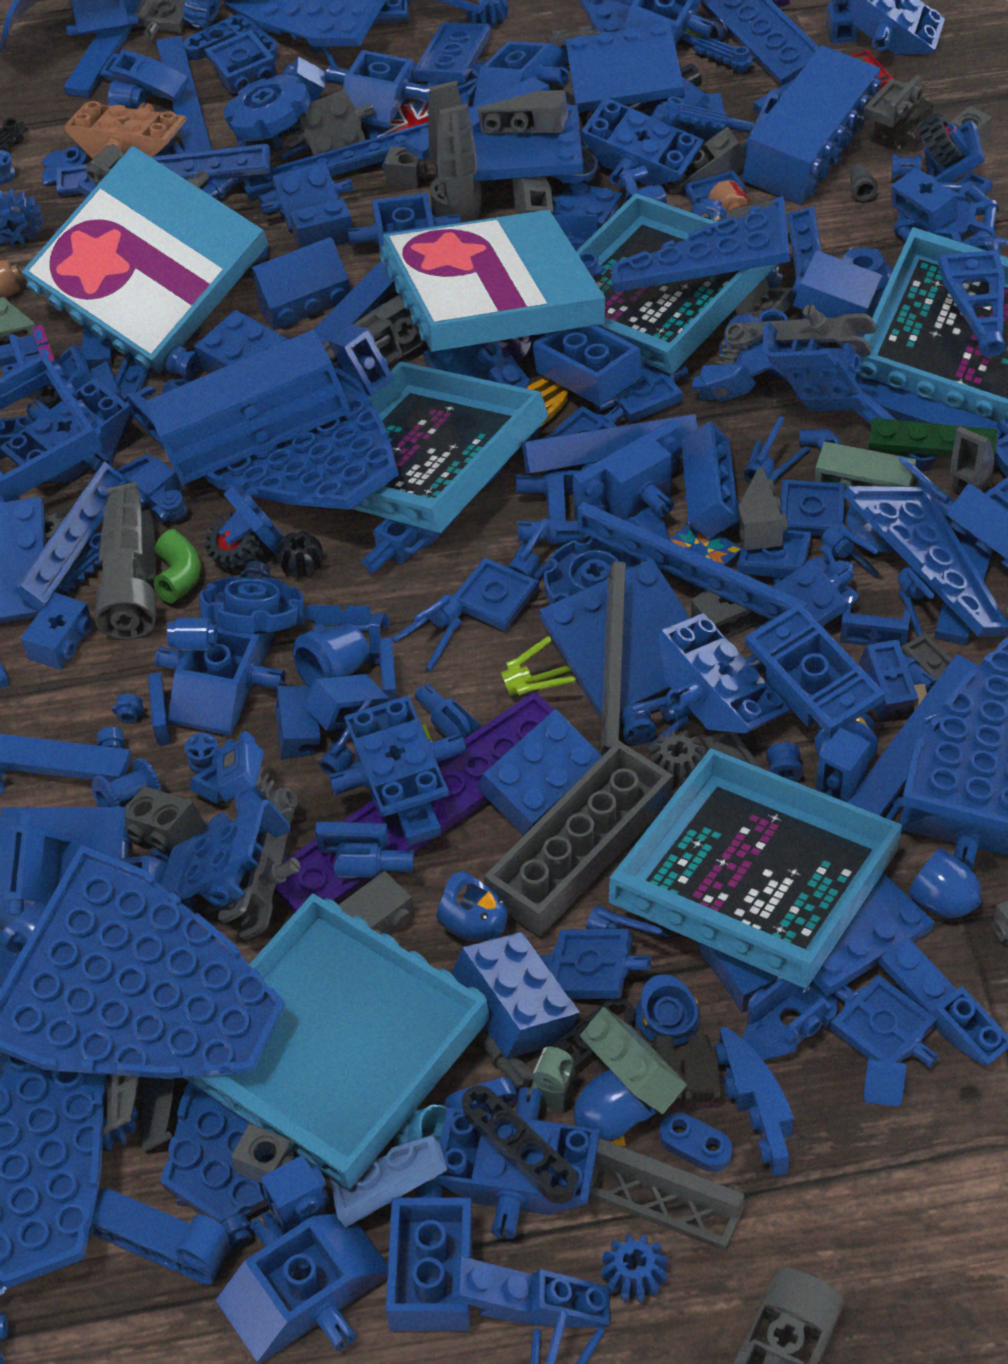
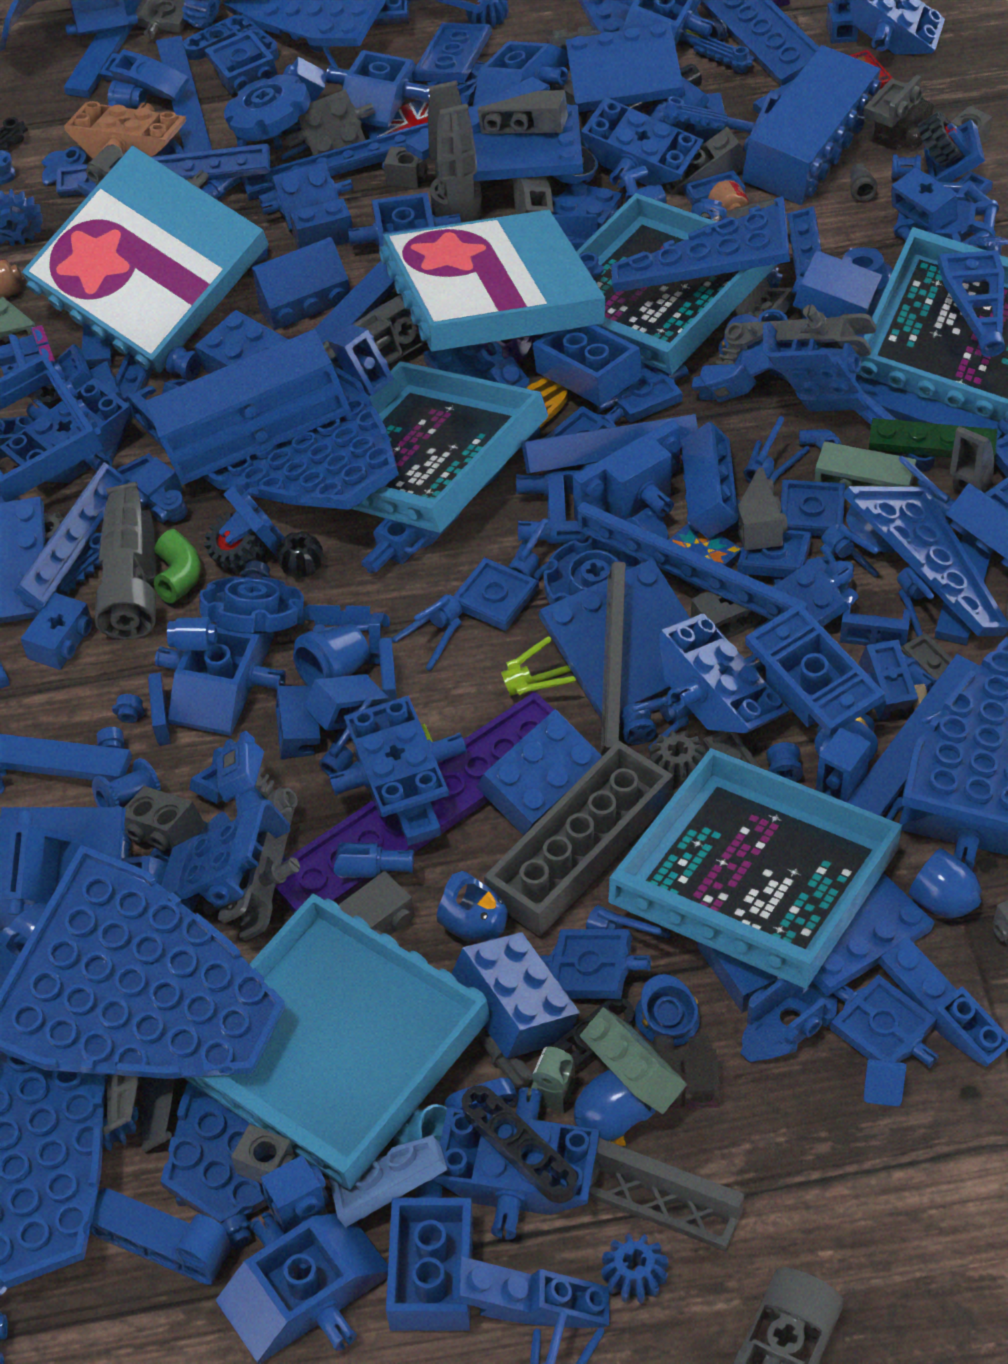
(195, 749): blue wheel -> none
(331, 834): blue tile -> none
(446, 714): blue arm -> none
(693, 1142): blue plate -> none
(758, 1092): blue slope -> none

